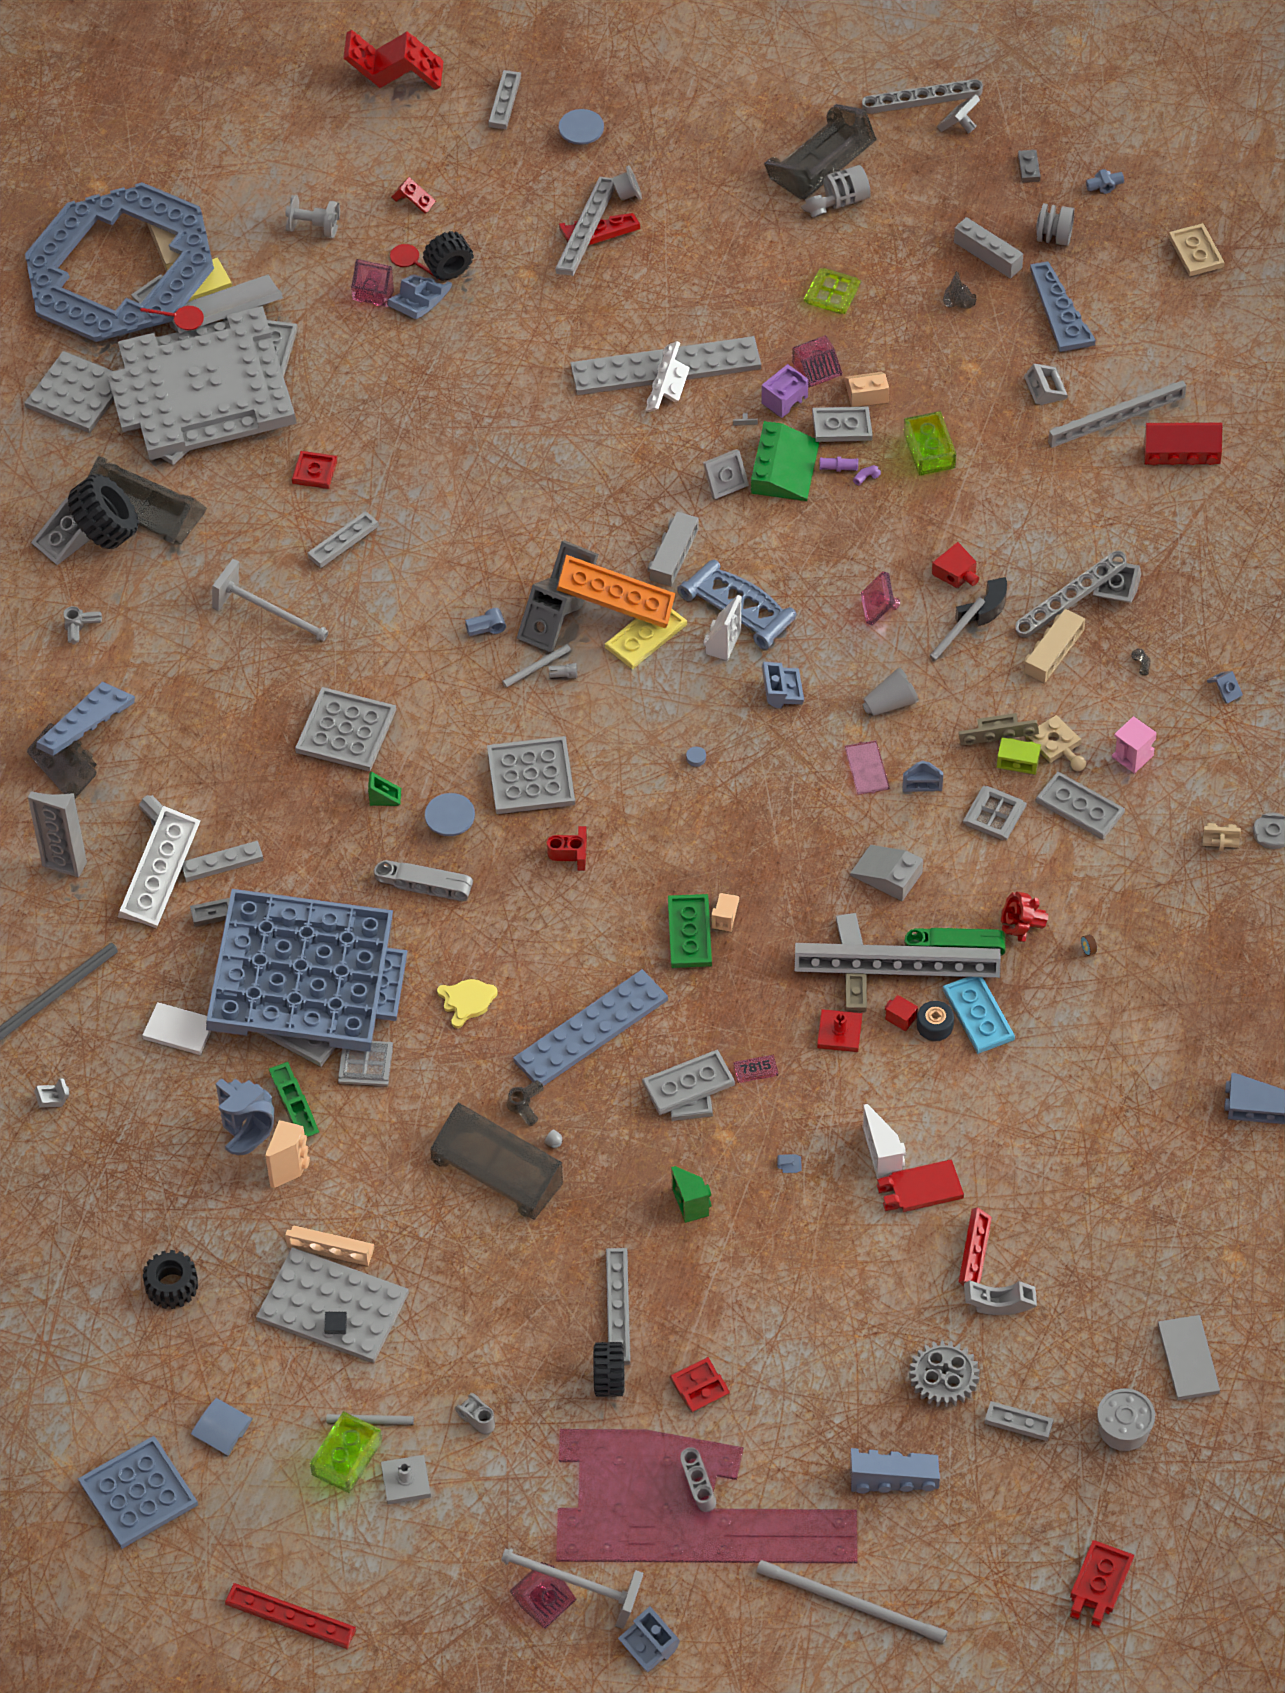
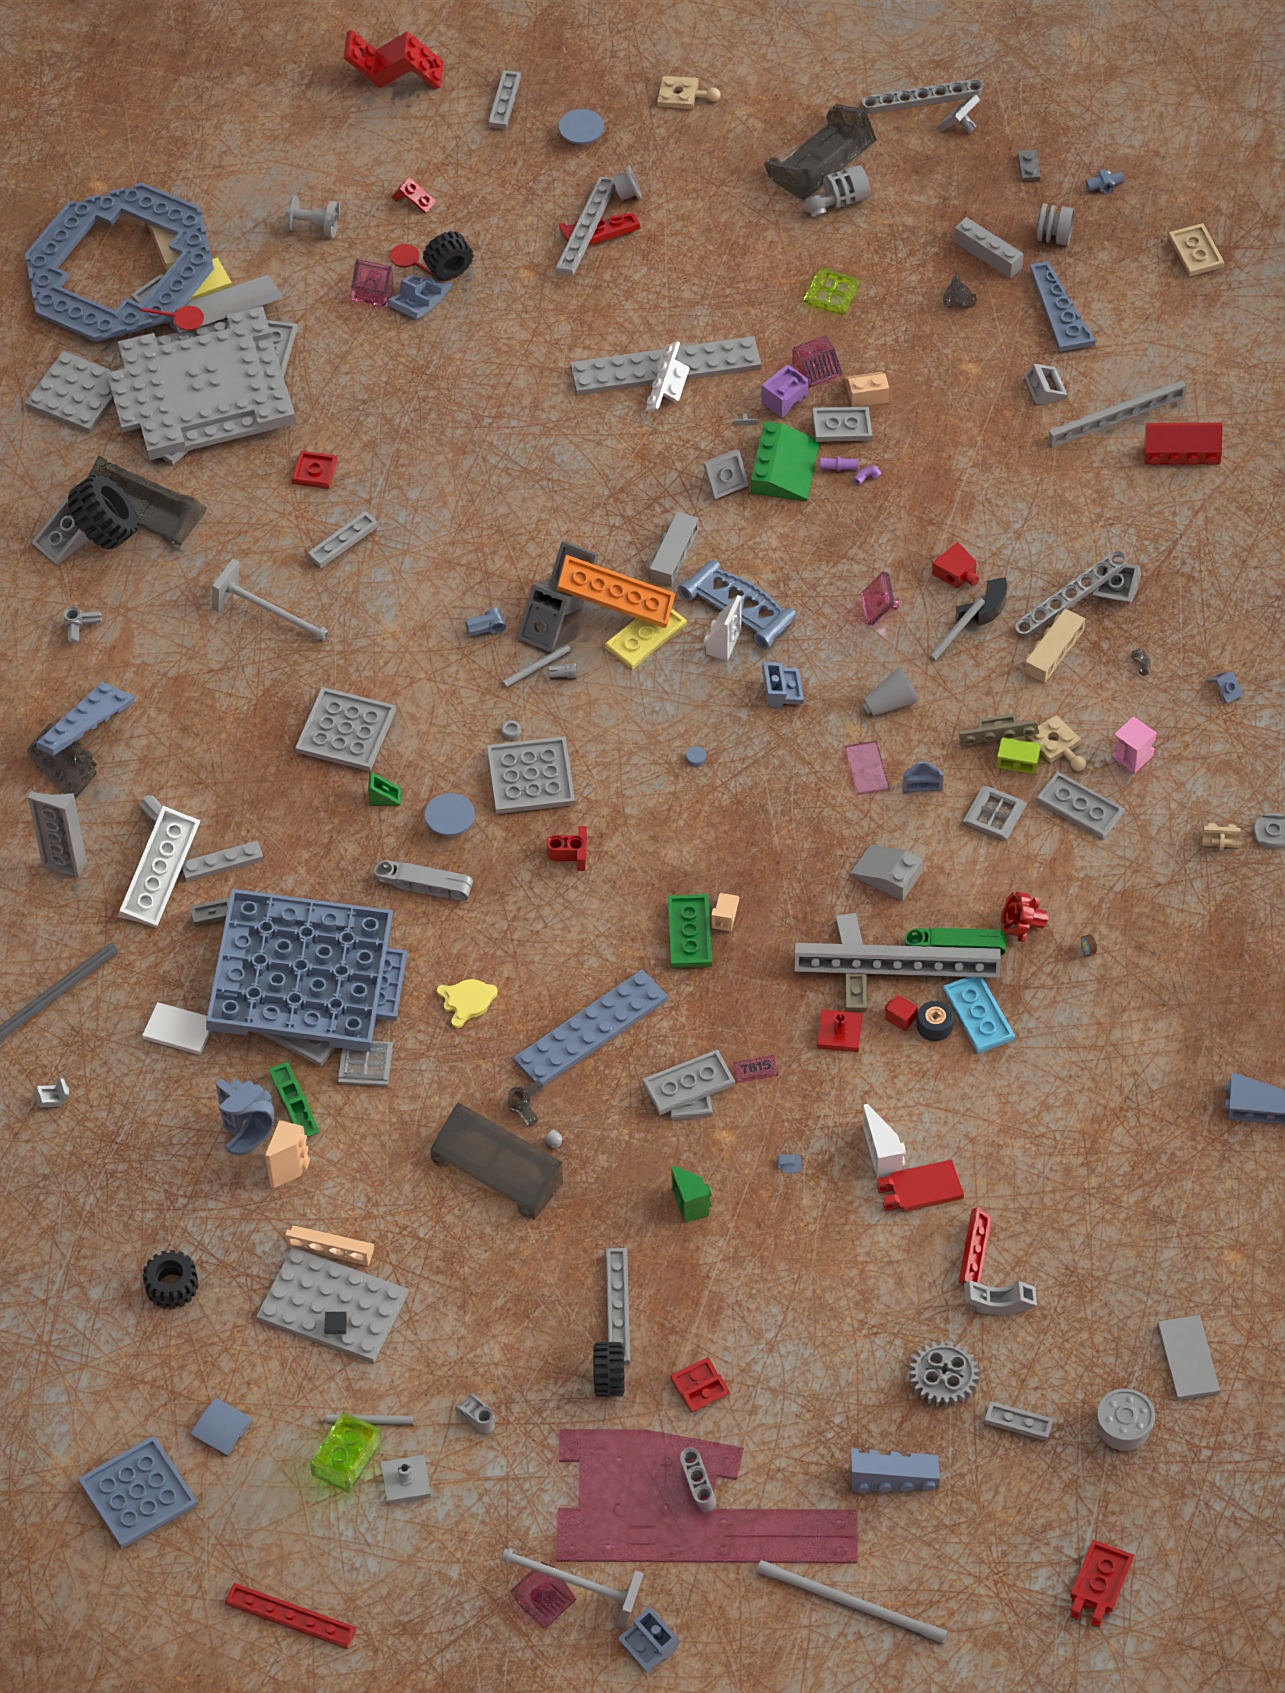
(511, 730): none -> light grey tile
(689, 92): none -> tan plate
(929, 443): clear neon green brick -> none

